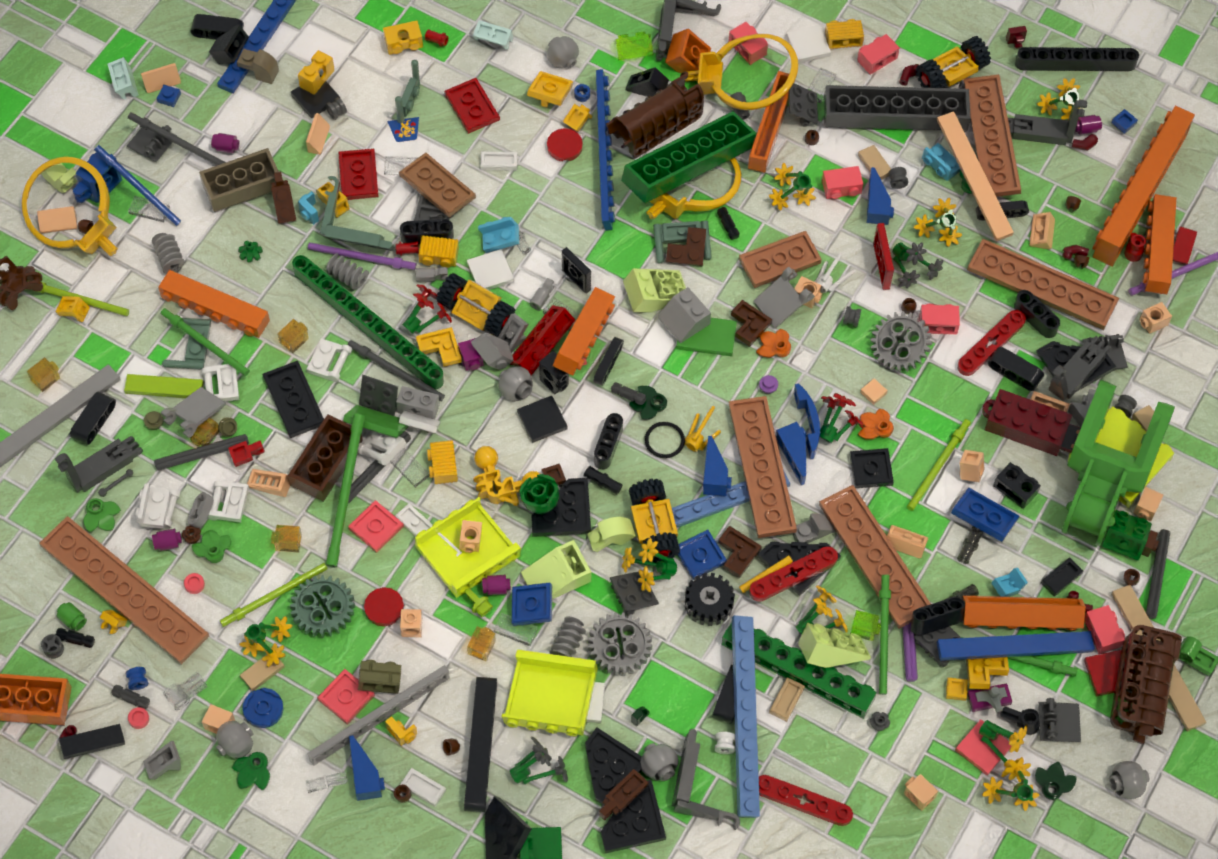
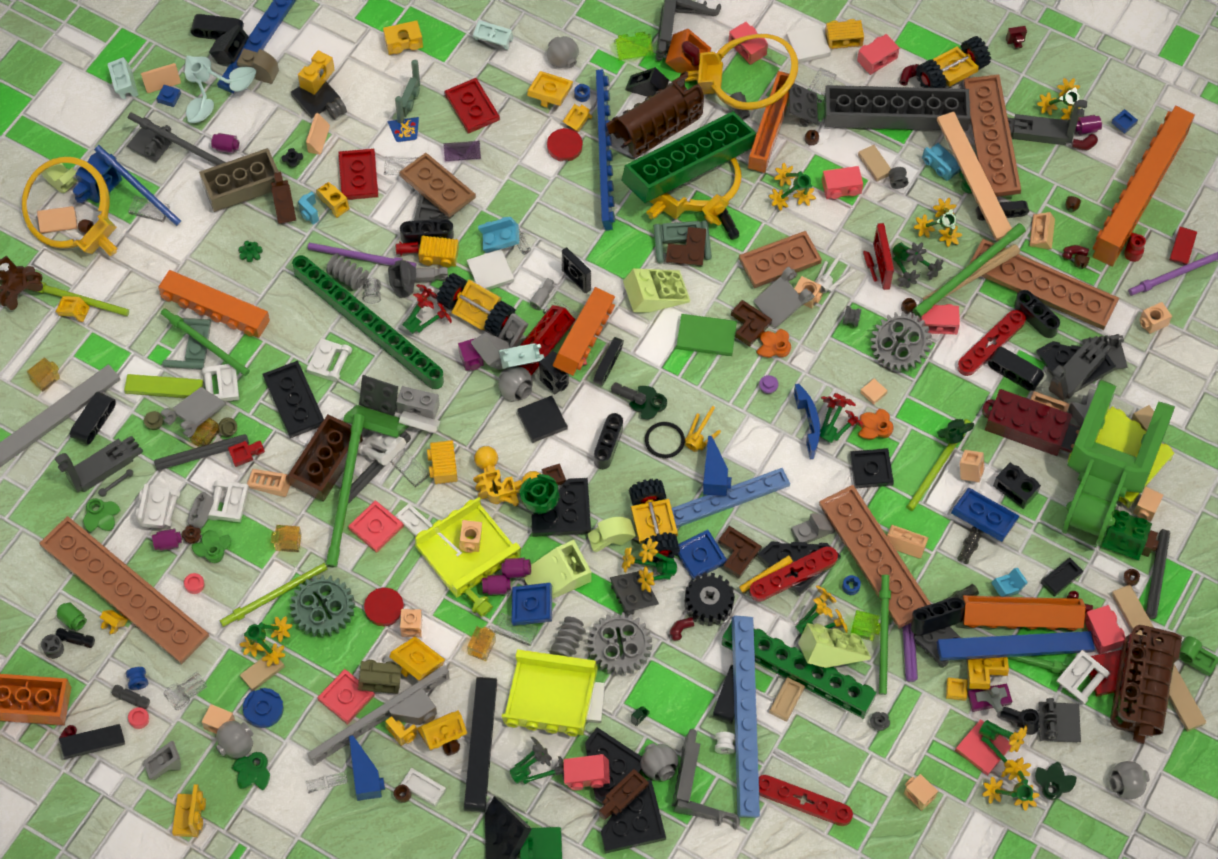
(167, 252): light grey piece -> none
(188, 813): none -> yellow bracket
(199, 70): none -> light aqua plant
(292, 162): none -> black plate
(293, 335): clear yellow brick -> none
(346, 234): sand green hinge -> none
(365, 352): dark grey bar -> none
(371, 290): none -> clear wheel
(402, 278): none -> dark grey hand
(415, 709): none -> light grey slope
(416, 658): none -> yellow hinge
(441, 39): red pin -> none
(441, 341): yellow plate -> none
(443, 730): none -> yellow bracket
(462, 151): none -> clear purple slope
(499, 161): white tile -> none
(516, 567): none -> magenta brick
(520, 355): none -> light aqua hinge
(586, 772): none -> coral brick
(603, 480): black pin -> none
(678, 627): none -> dark red arm
(685, 315): light grey slope -> none
(693, 51): none -> dark red arm
(715, 207): none -> yellow bracket
(762, 467): nougat plate -> none
(793, 445): blue slope -> none
(856, 582): none -> blue bush
(870, 264): none -> red piece
(879, 201): blue slope -> none
(928, 303): none -> bright green piece
(955, 431): none -> dark green plate
(997, 260): none -> tan axle
(1076, 59): black beam -> none
(1077, 672): none -> white plate
(1126, 404): dark grey wheel -> none
(1160, 244): orange brick -> none

